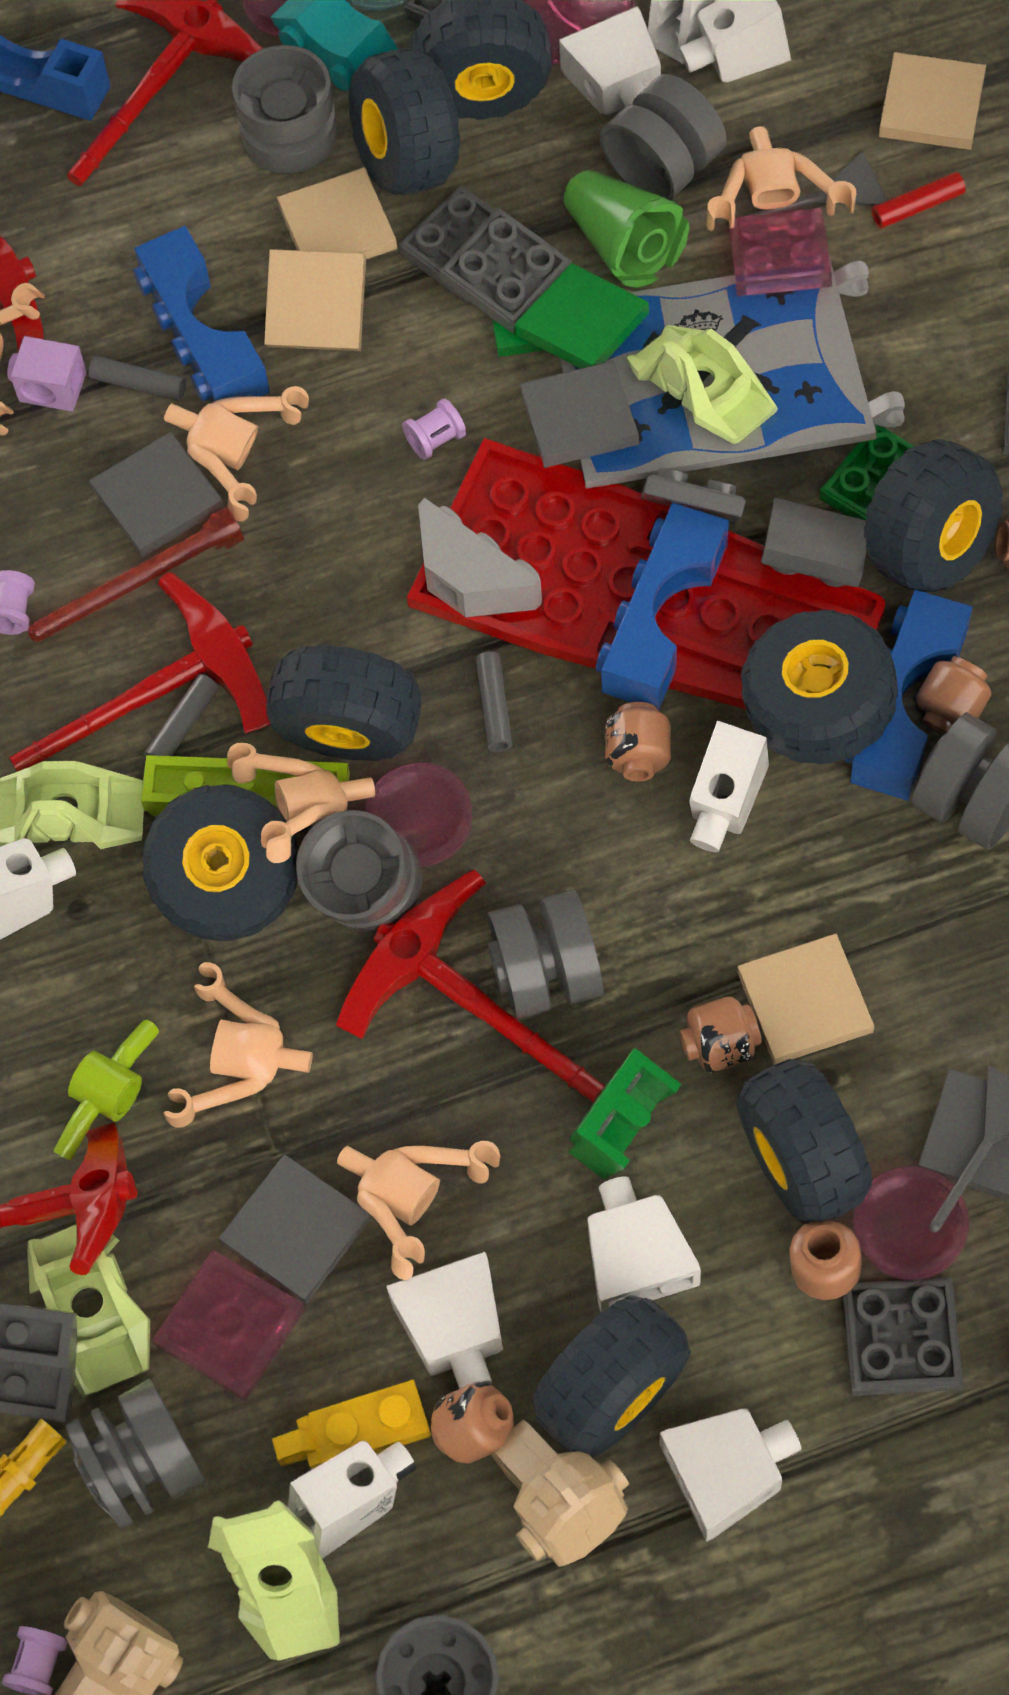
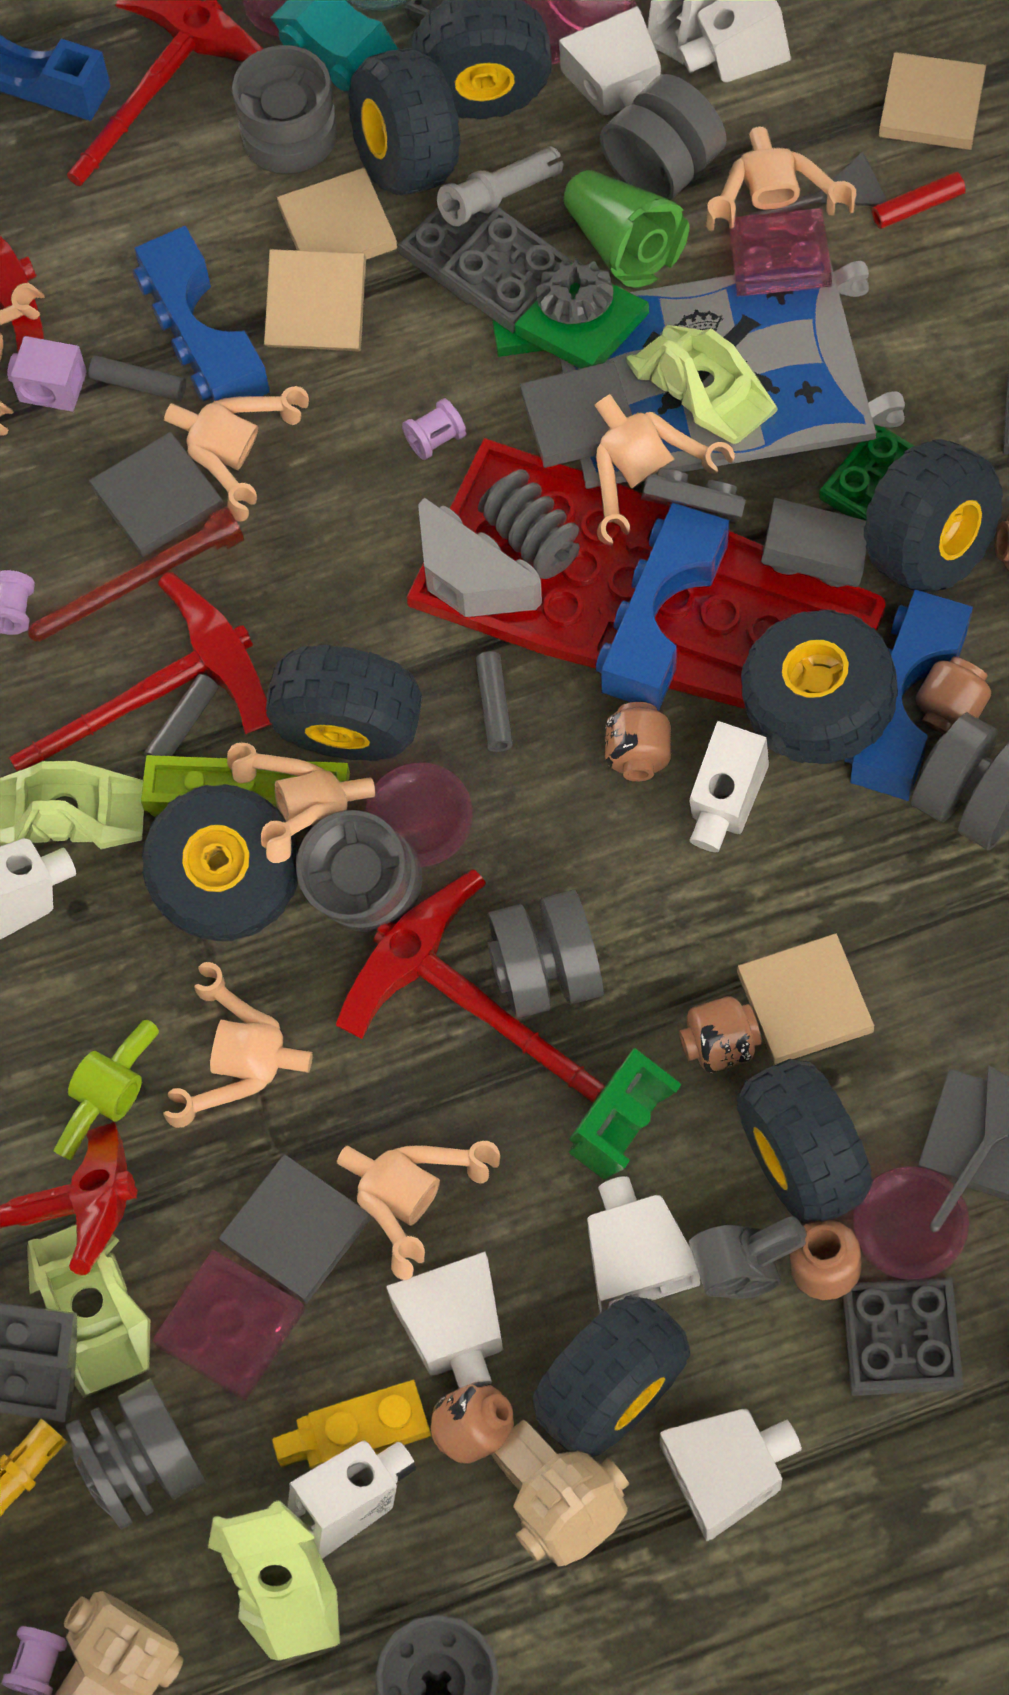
(485, 189): none -> light grey pin
(530, 523): none -> dark grey piece
(592, 297): none -> dark grey gear
(638, 452): none -> light nougat piece
(741, 1259): none -> dark grey beam

